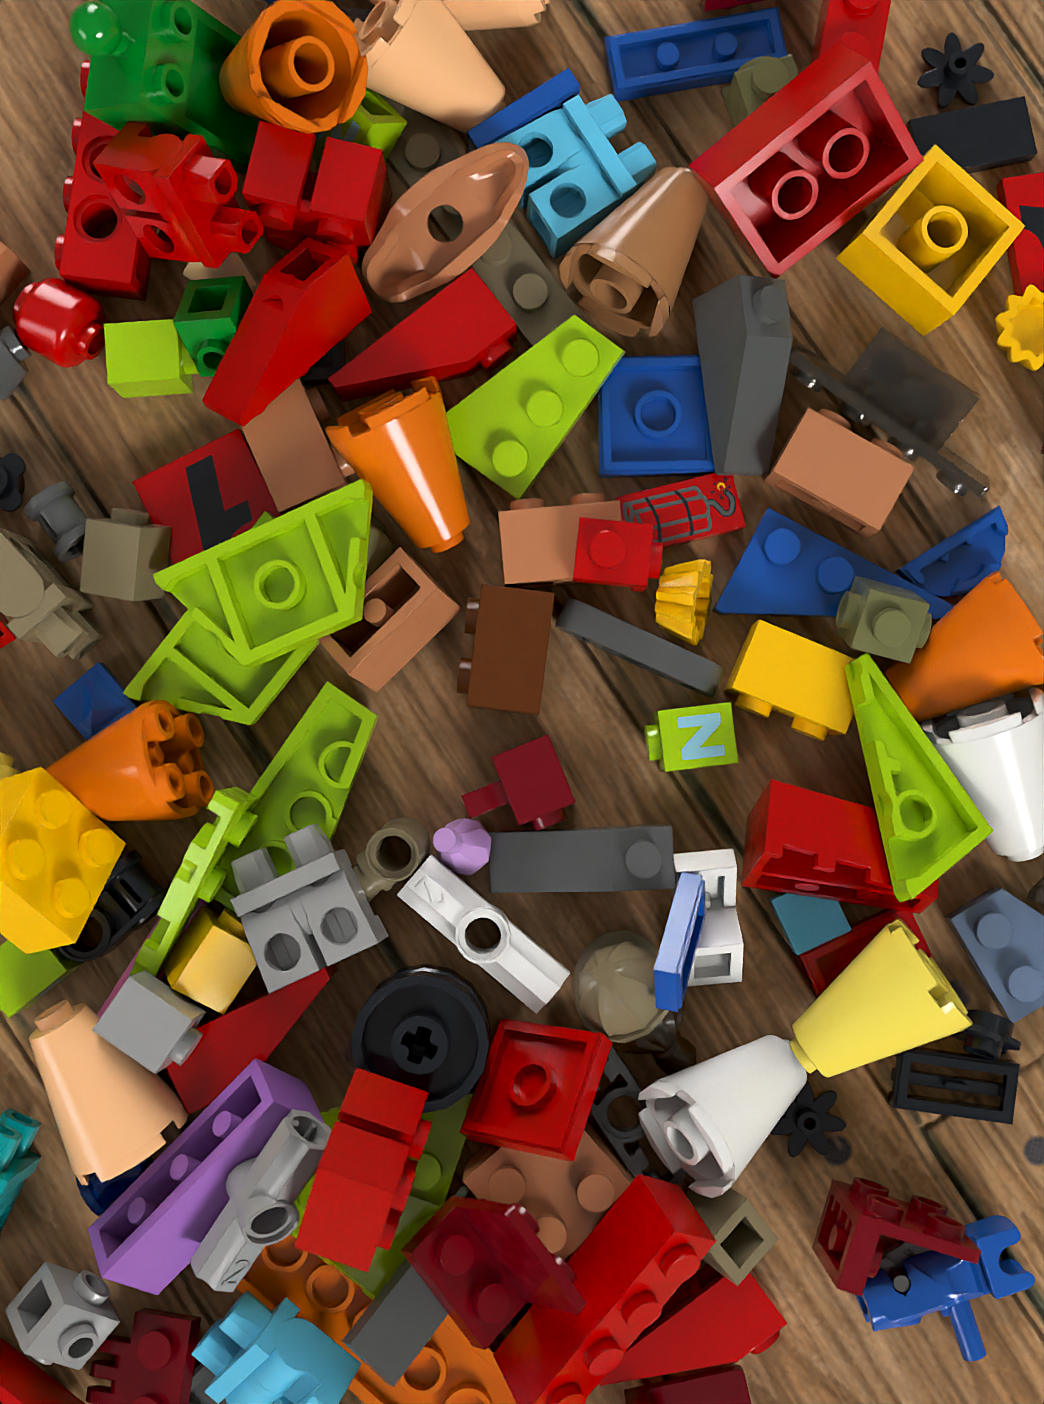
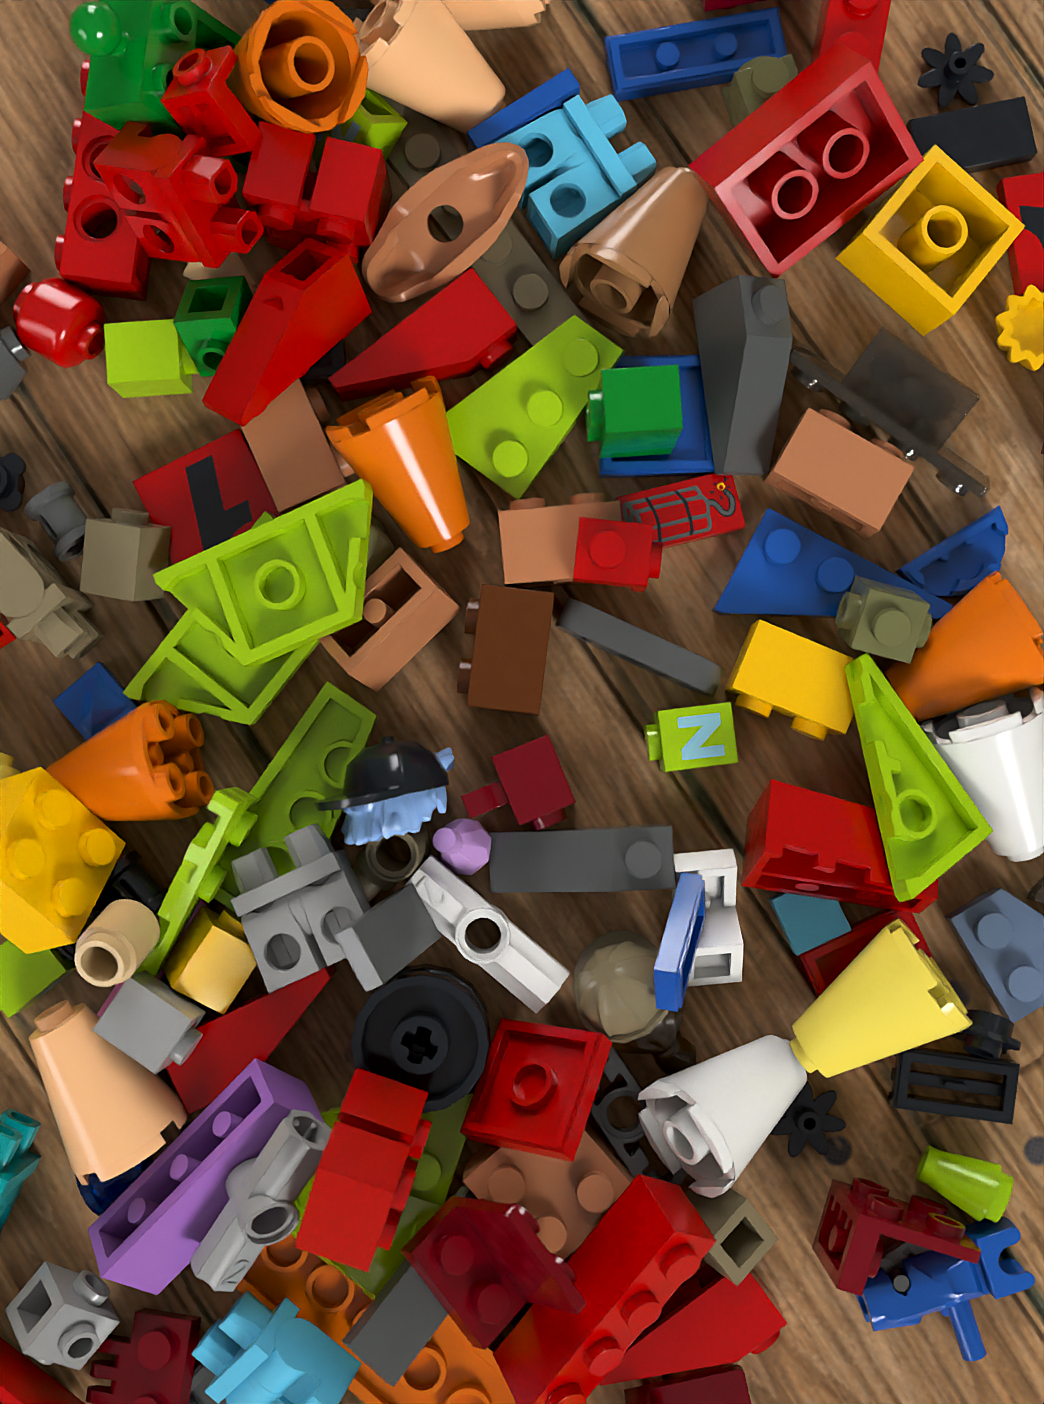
(116, 943): none -> tan brick
(206, 104): none -> red bracket
(388, 937): none -> dark grey tile
(391, 790): none -> hair
(635, 411): none -> green brick
(685, 600): yellow piece -> none
(967, 1182): none -> lime cone

